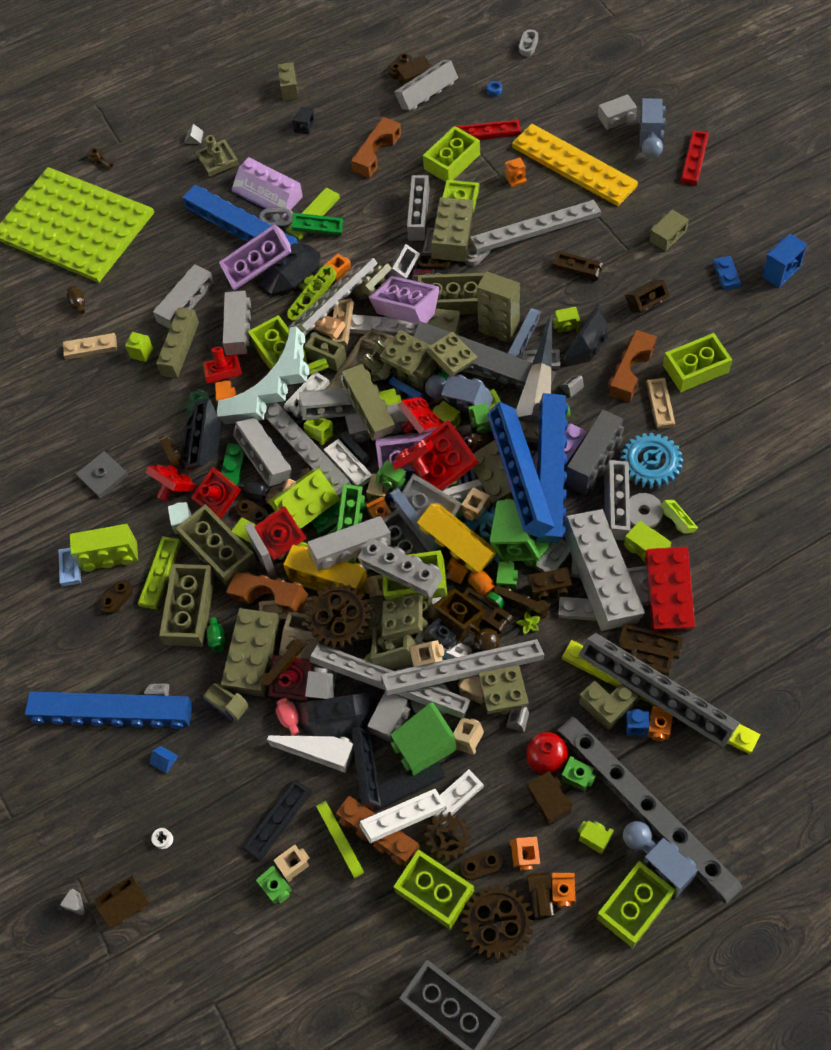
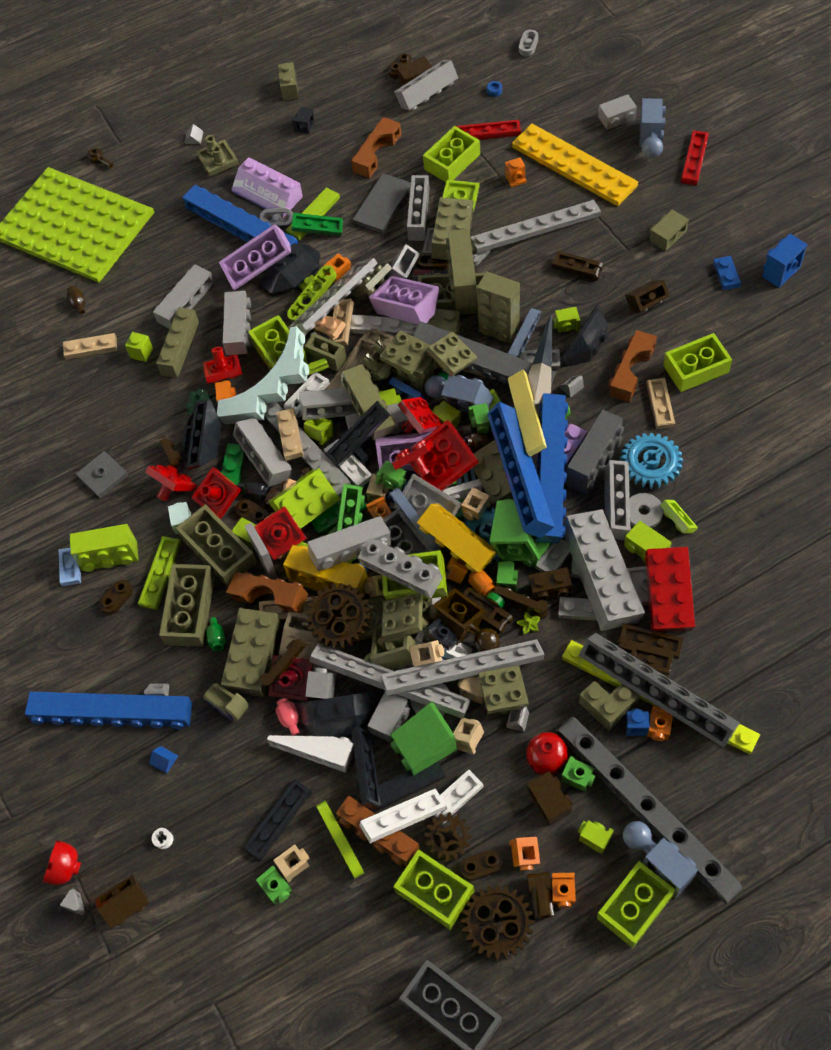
(62, 864): none -> red cylinder
(289, 434): none -> tan plate
(358, 434): none -> black tile
(382, 203): none -> dark grey tile
(461, 269): none -> olive brick
(526, 413): none -> light yellow tile

